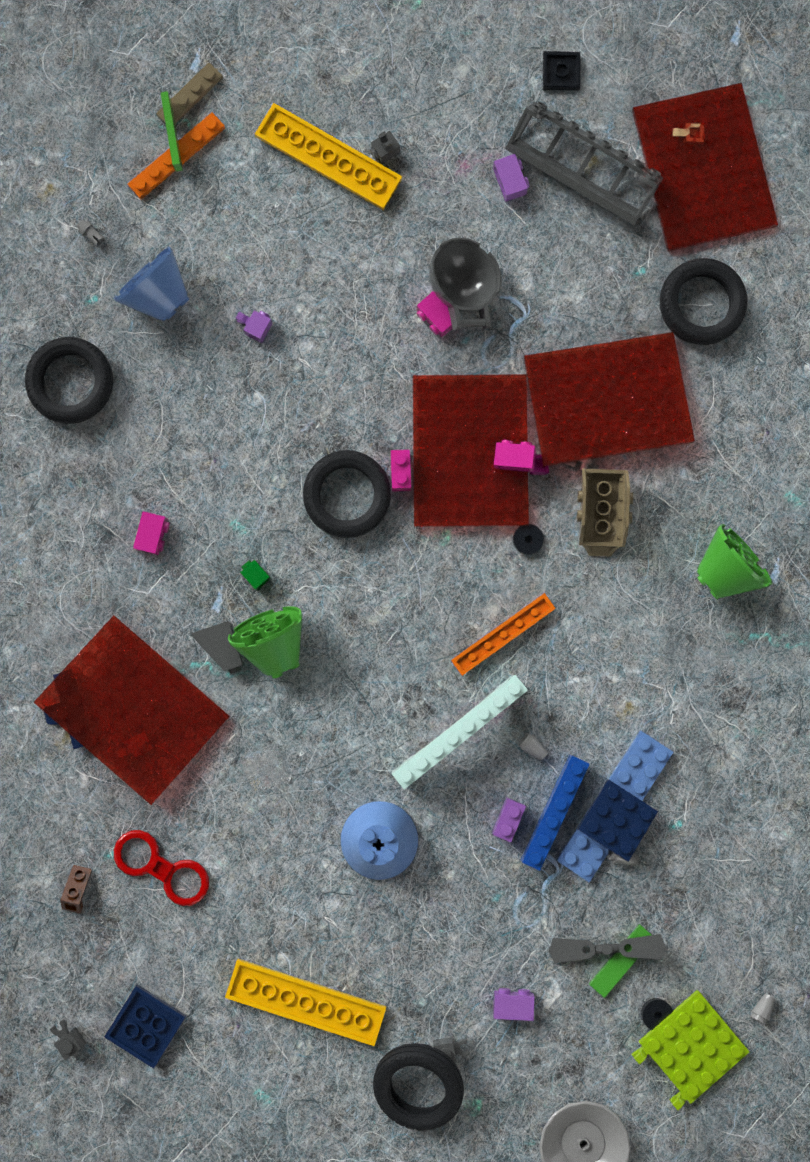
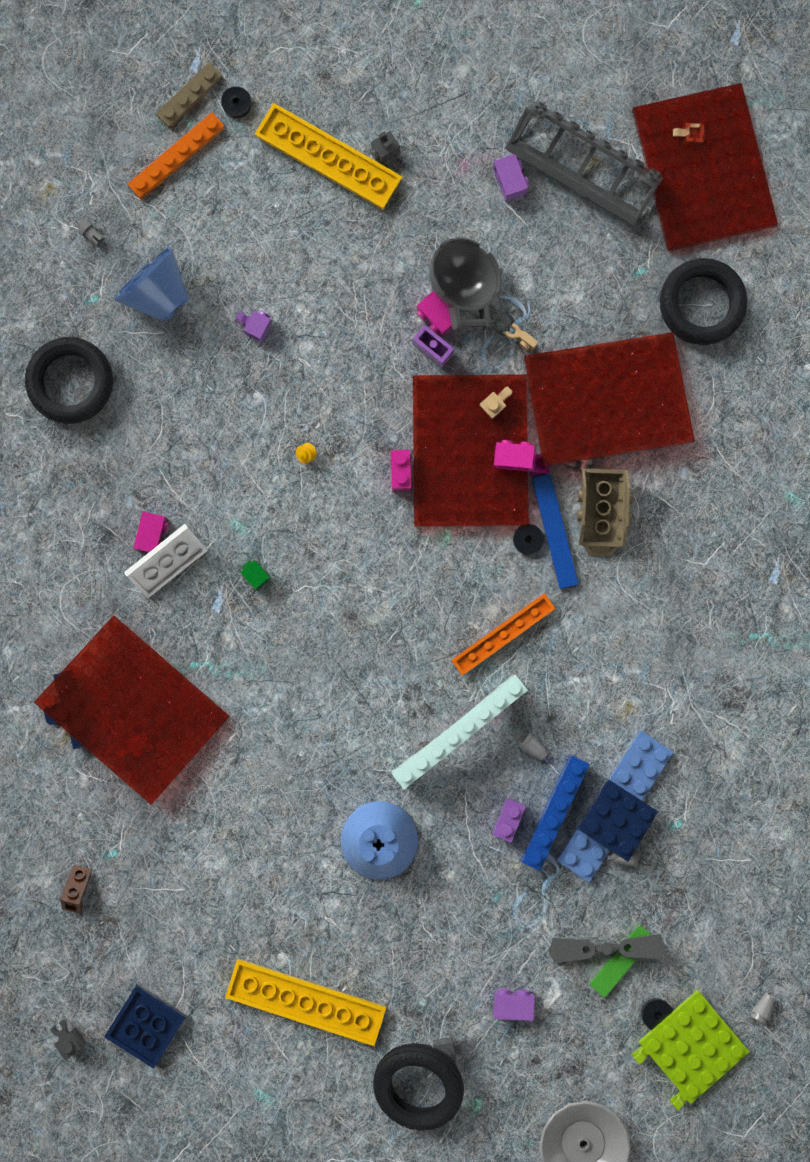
(161, 868): red bar -> none
(166, 561): none -> white plate
(171, 131): bright green tile -> none
(216, 644): dark grey slope -> none
(236, 110): none -> black piece
(270, 640): bright green cone -> none
(306, 453): none -> yellow wheel
(325, 467): black tyre -> none
(433, 346): none -> medium lavender brick
(495, 404): none -> tan plate
(526, 341): none -> tan plate
(554, 531): none -> blue tile
(561, 70): black tile -> none
(731, 566): bright green cone -> none

